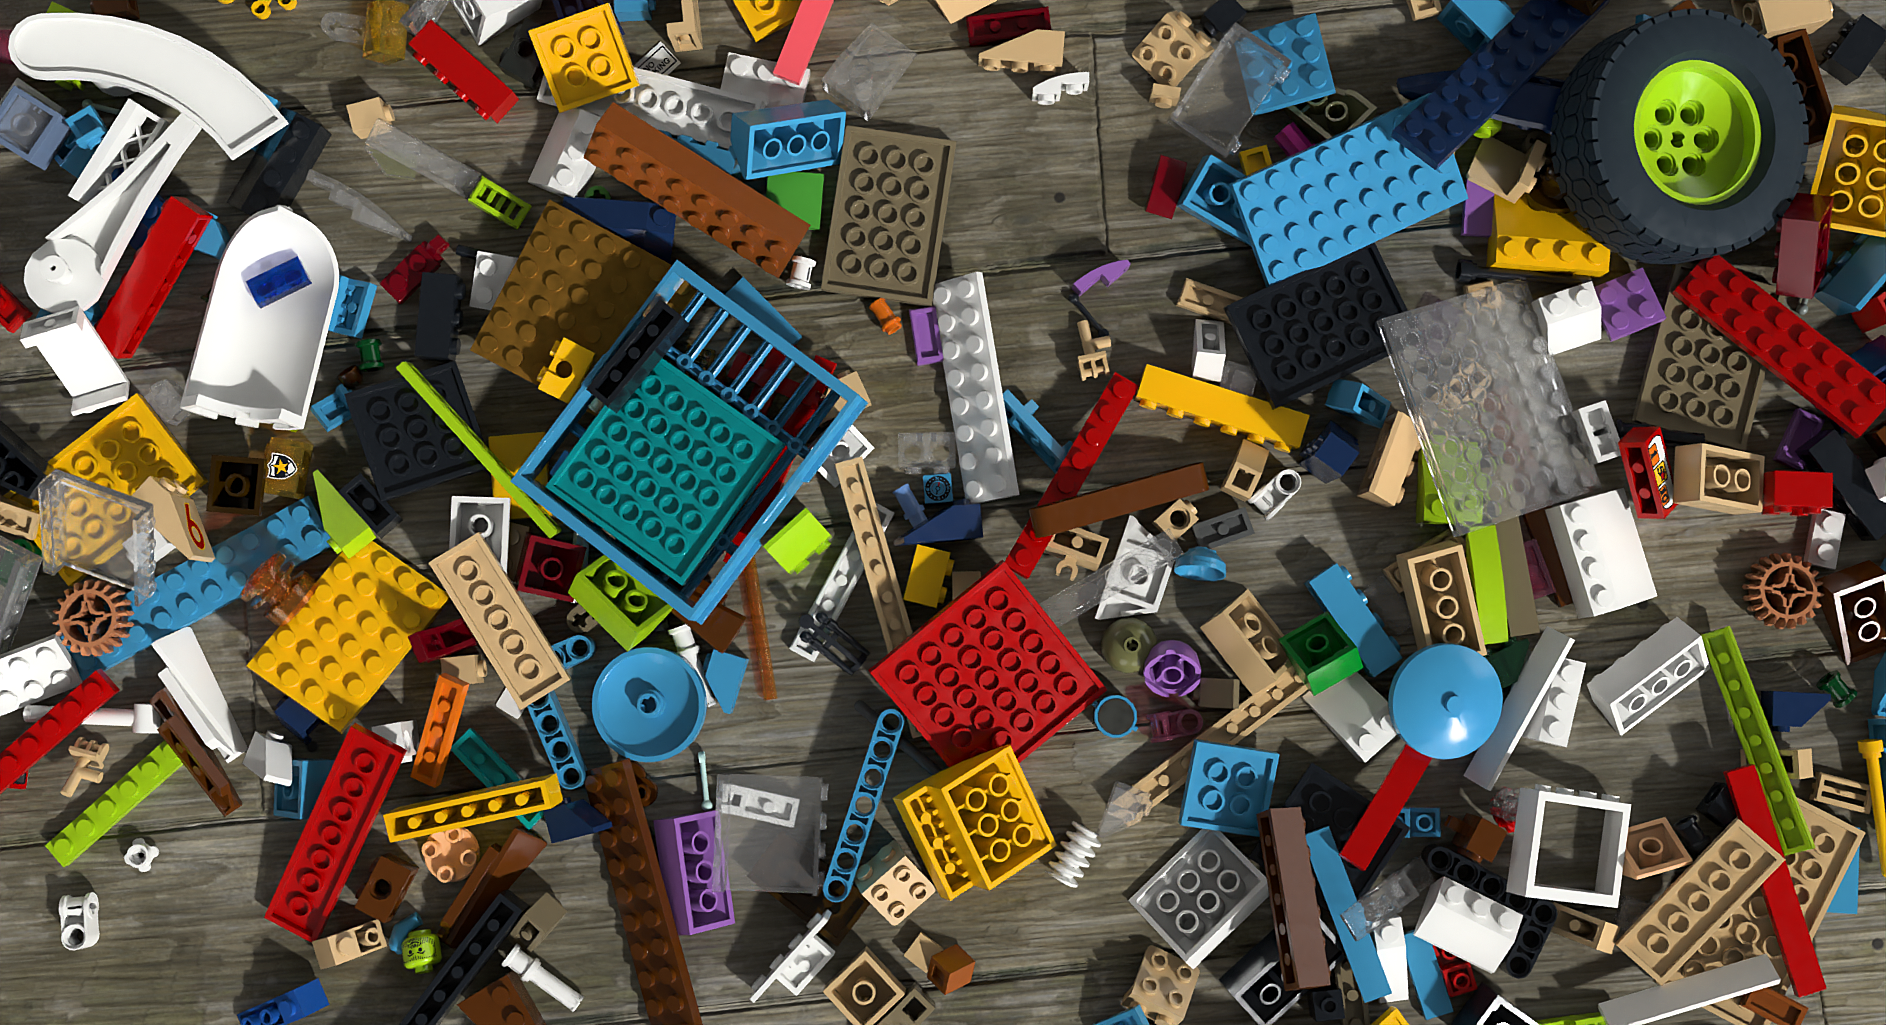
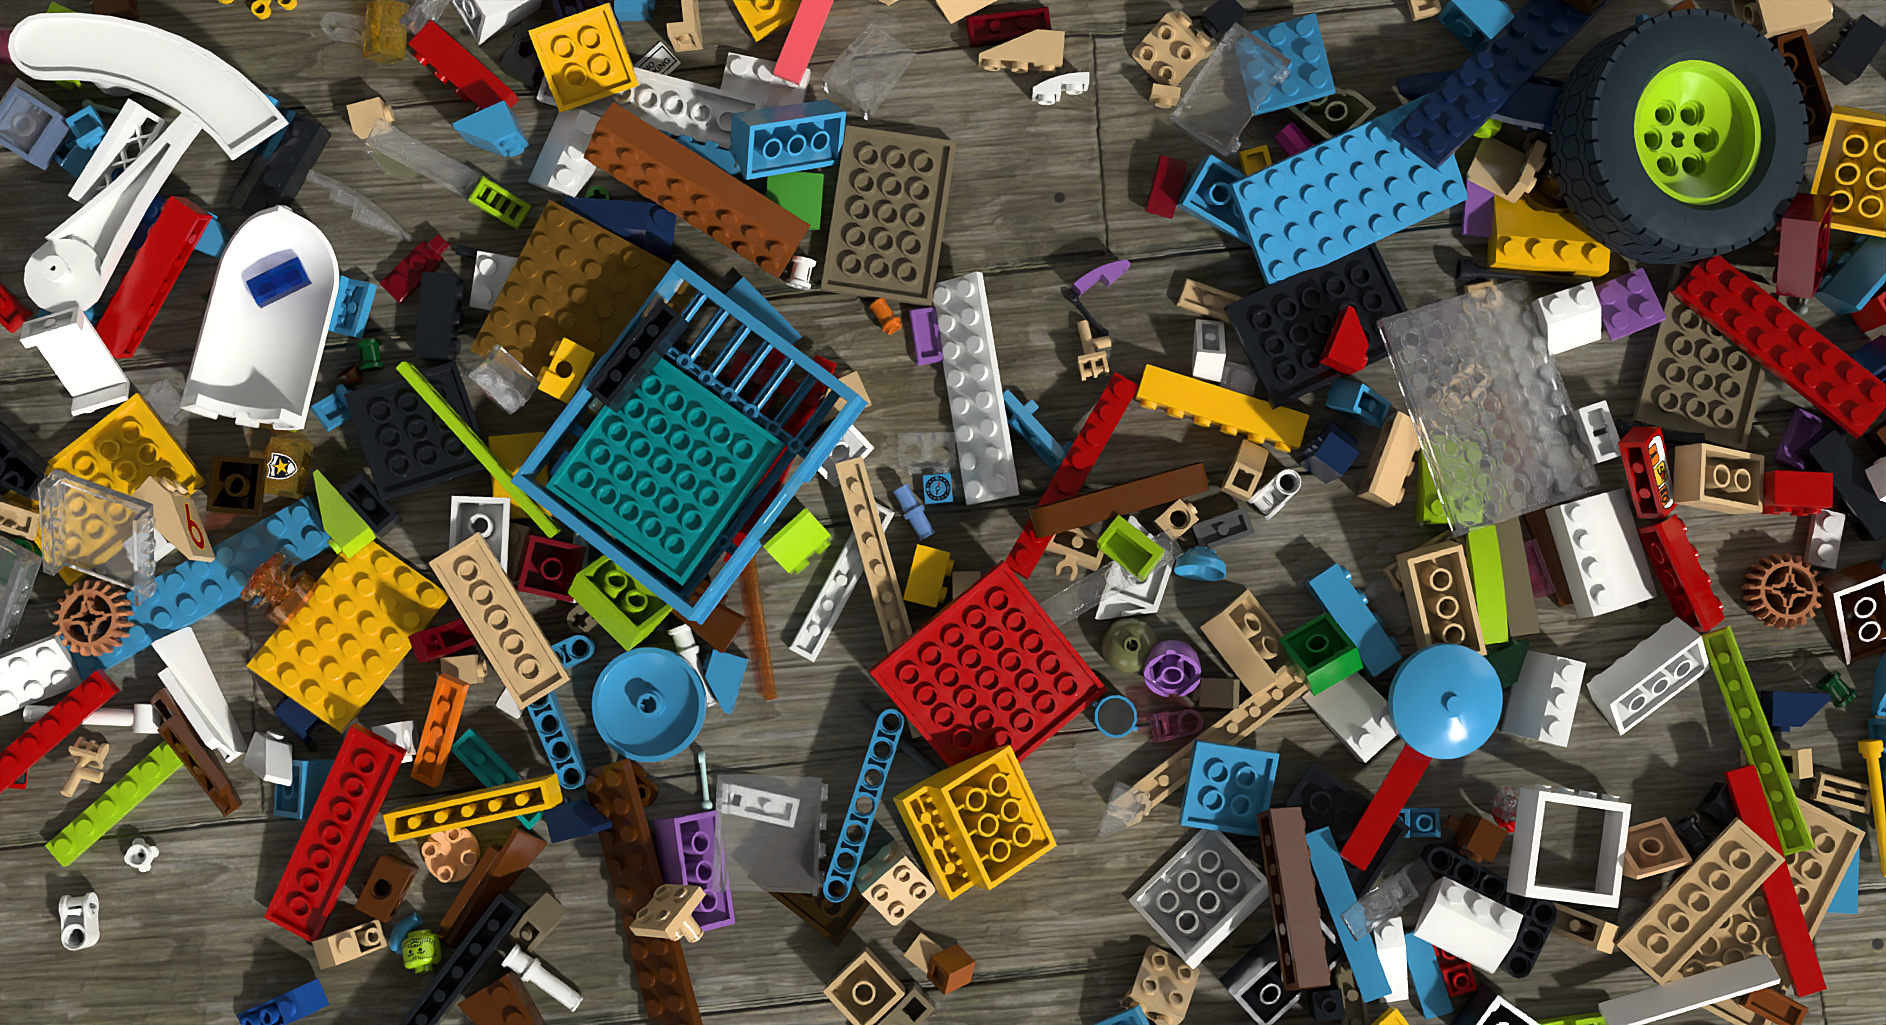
(494, 130): none -> dark azure slope
(502, 379): none -> clear slope
(670, 914): none -> tan plate
(801, 963): white bracket -> none
(806, 621): black piece -> none
(949, 524): dark blue slope -> none
(1074, 855): white piece -> none
(1130, 548): none -> lime panel
(1346, 344): none -> red slope
(1519, 707): white tile -> none
(1680, 573): none -> red slope

